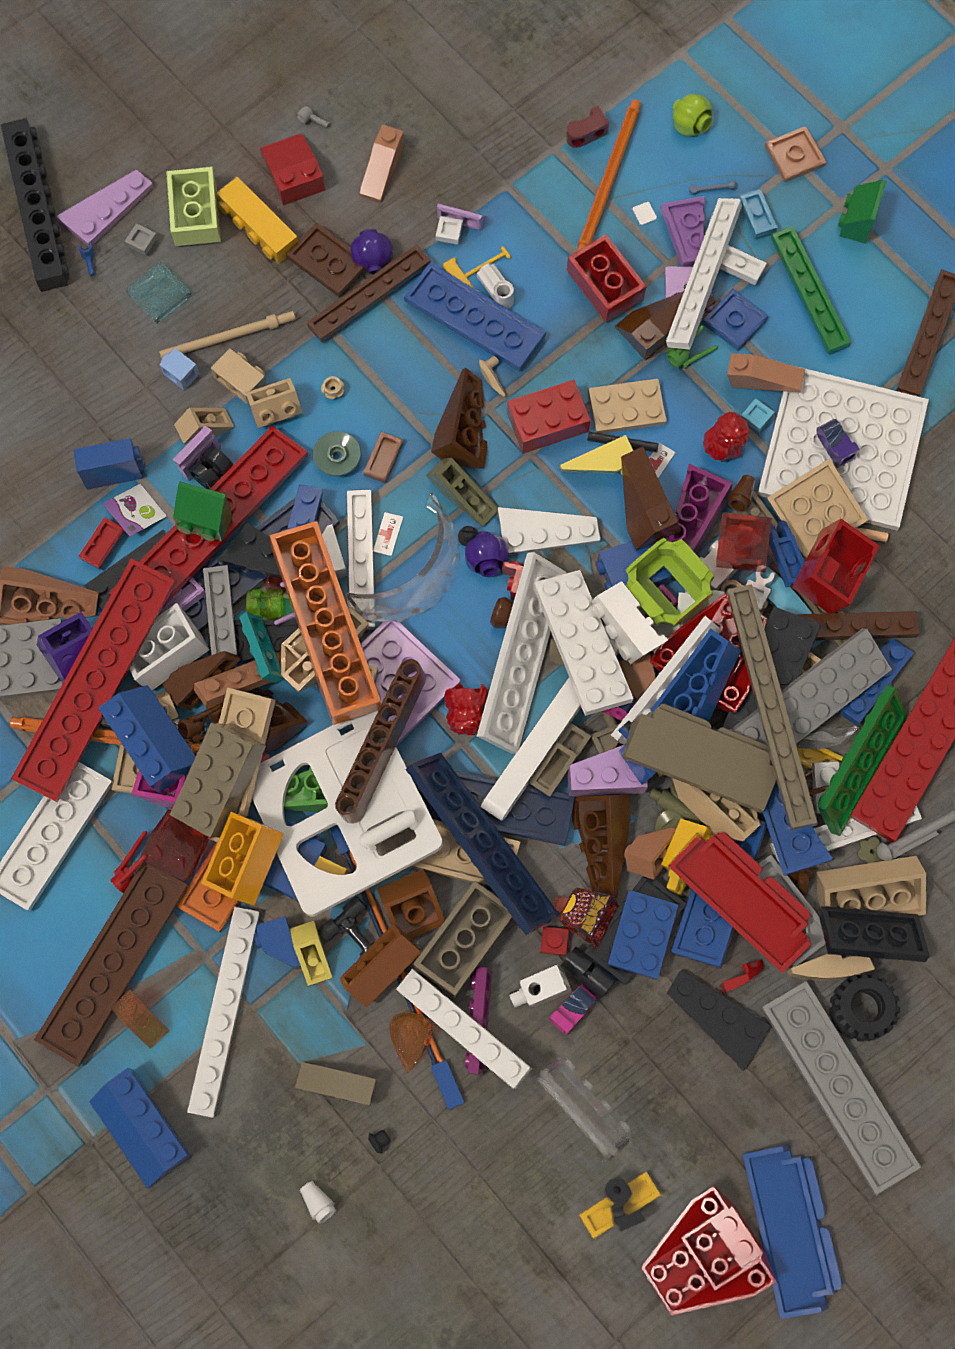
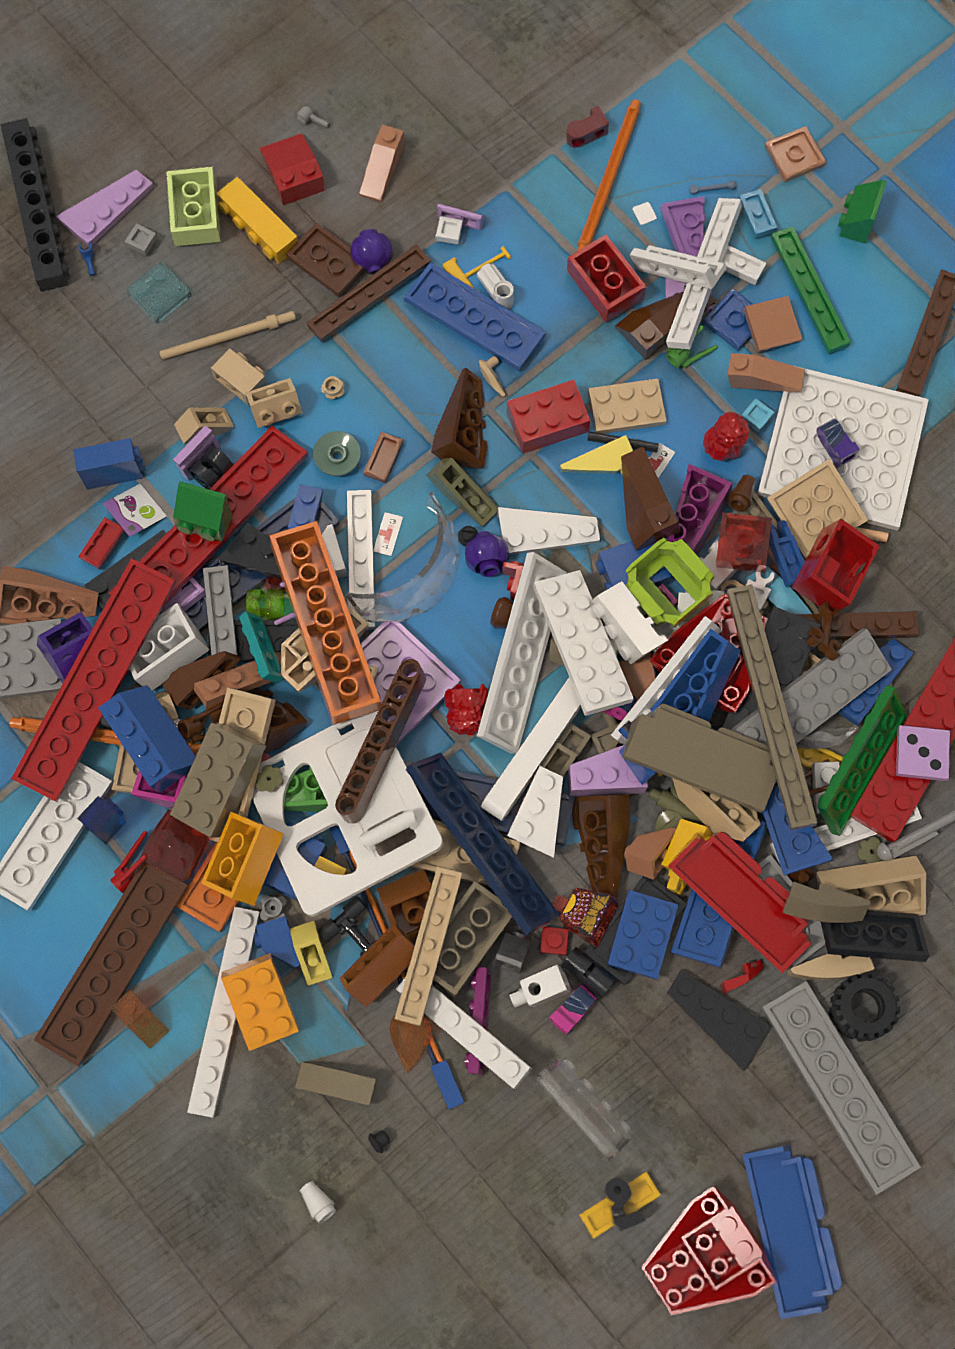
(102, 819): none -> clear blue brick
(139, 1127): blue slope -> none
(179, 369): light blue brick -> none
(259, 1001): none -> light orange brick
(265, 775): none -> olive plant
(267, 903): none -> light grey plate
(428, 946): none -> tan plate
(512, 952): none -> flat silver slope
(539, 813): none -> white wedge
(678, 266): none -> white fence
(691, 113): lime plant -> none
(772, 324): none -> nougat tile
(821, 637): none -> reddish brown bar
(824, 904): none -> dark tan slope
(922, 753): none -> lavender tile

